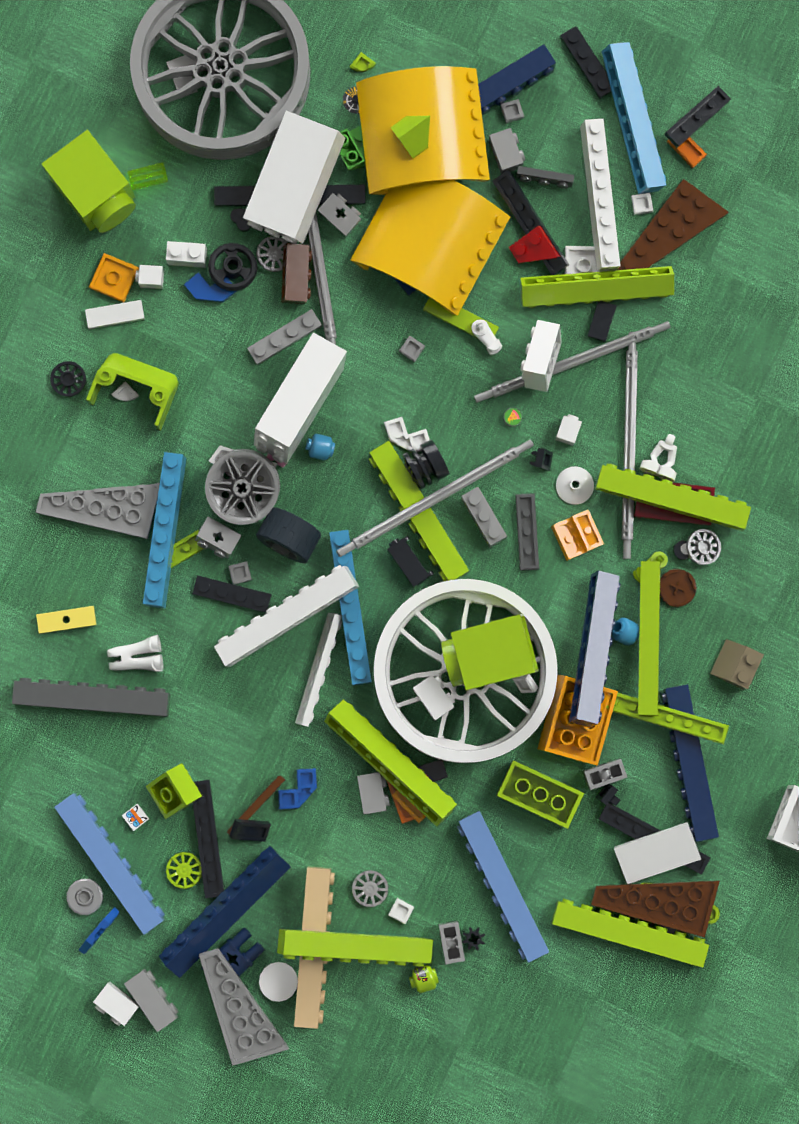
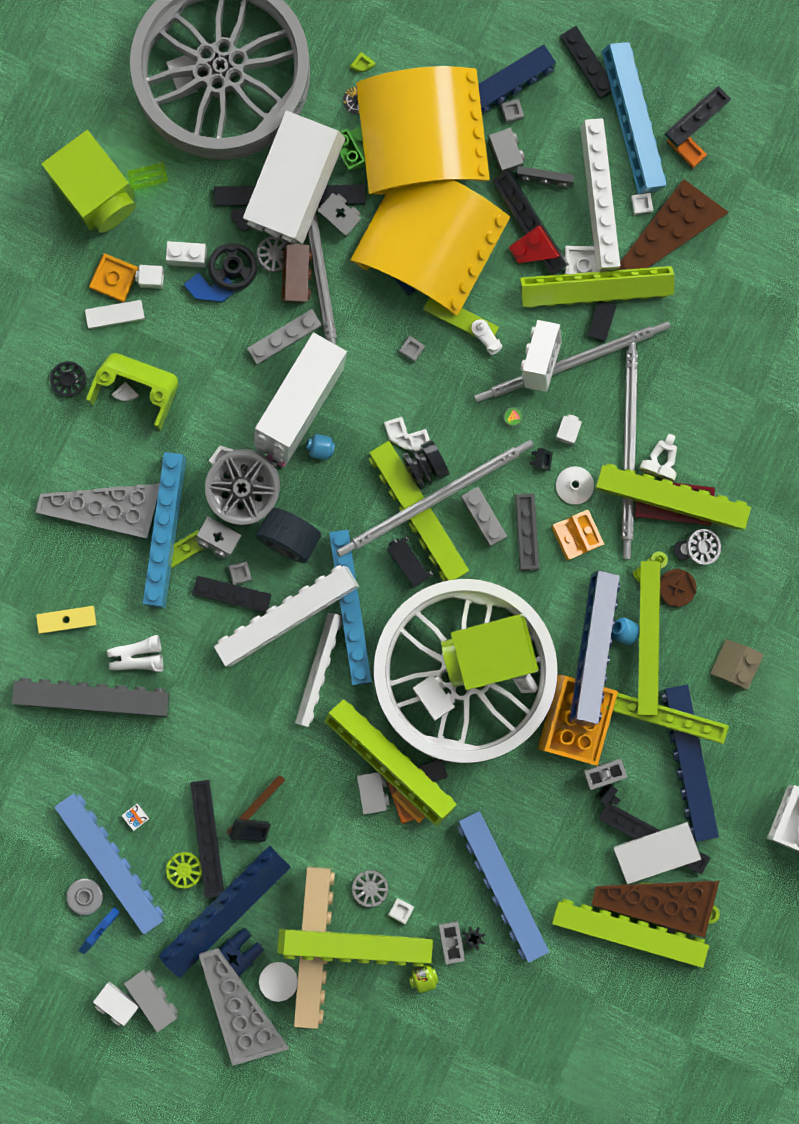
(173, 791): lime brick -> none
(296, 797): blue tile -> none
(413, 133): lime slope -> none
(540, 794): lime brick -> none

